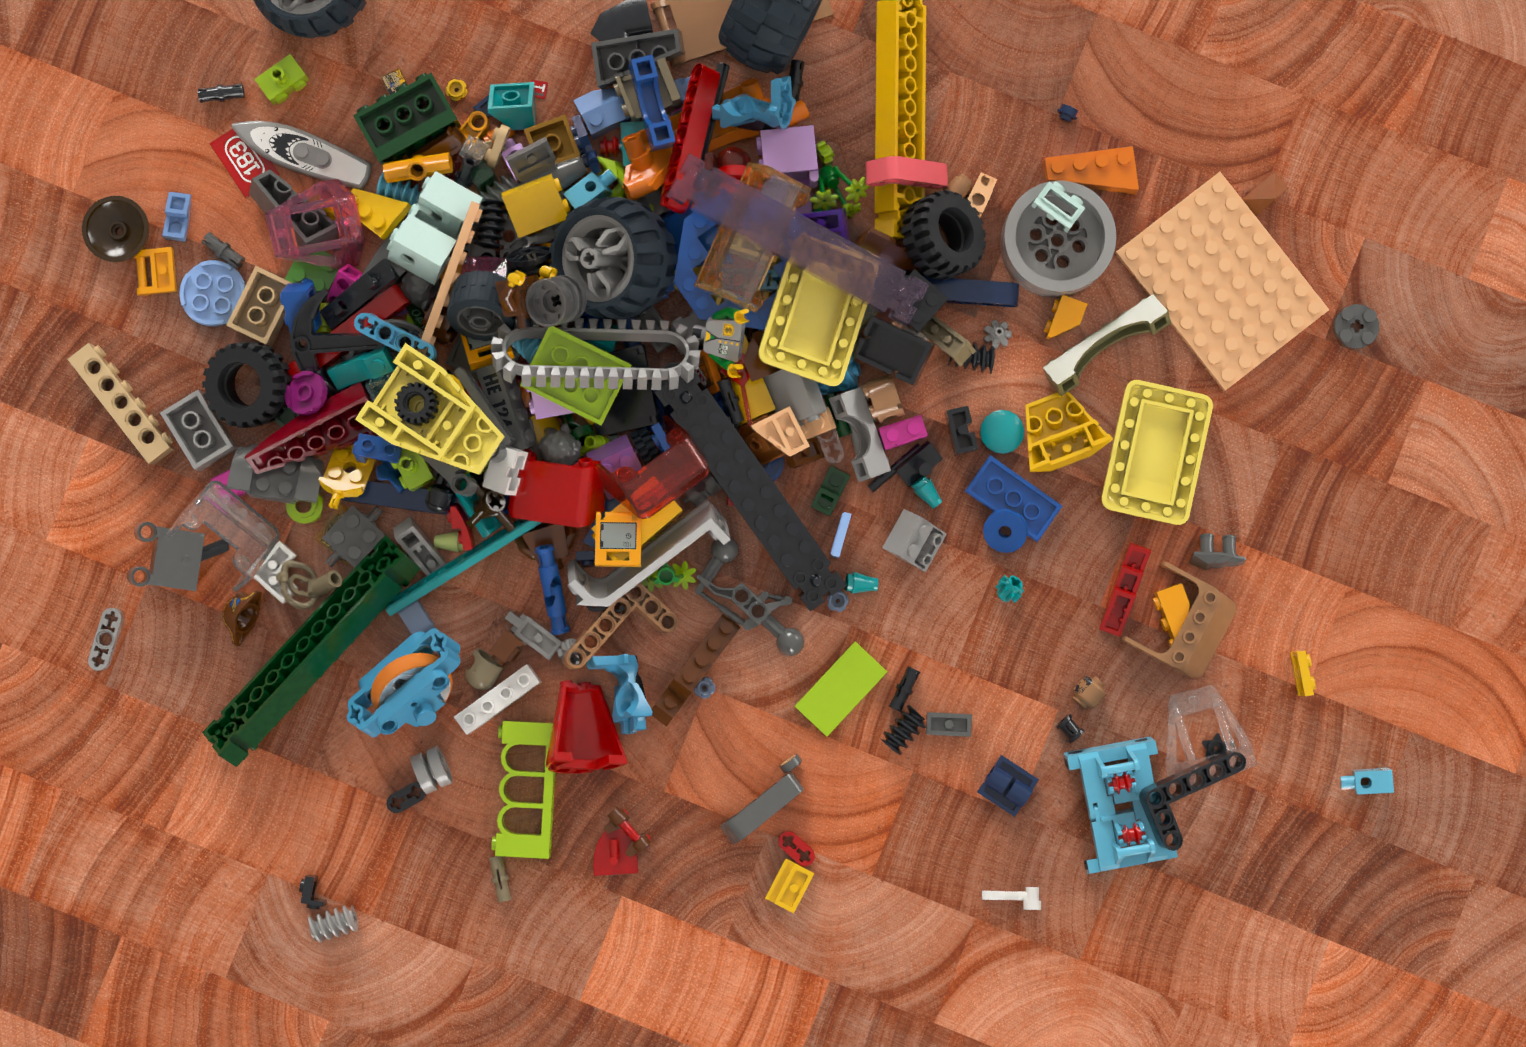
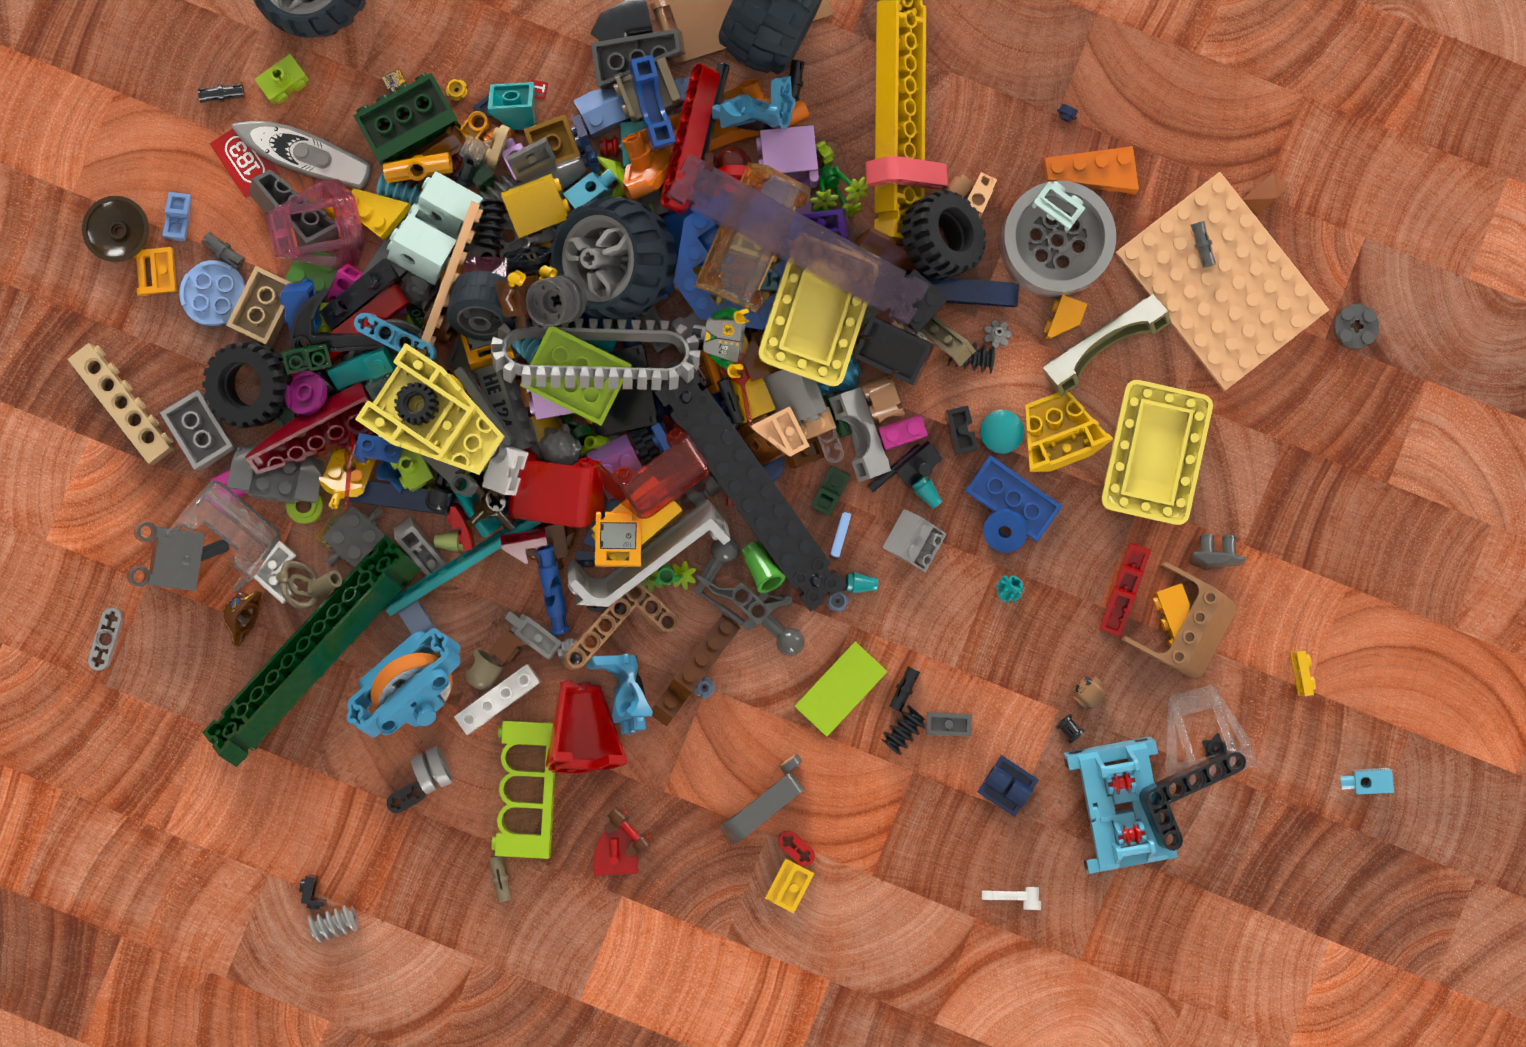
(306, 358): none -> dark green slope
(348, 455): none -> clear red piece
(518, 542): none -> slope
(762, 568): none -> bright green plant
(1203, 244): none -> dark grey pin

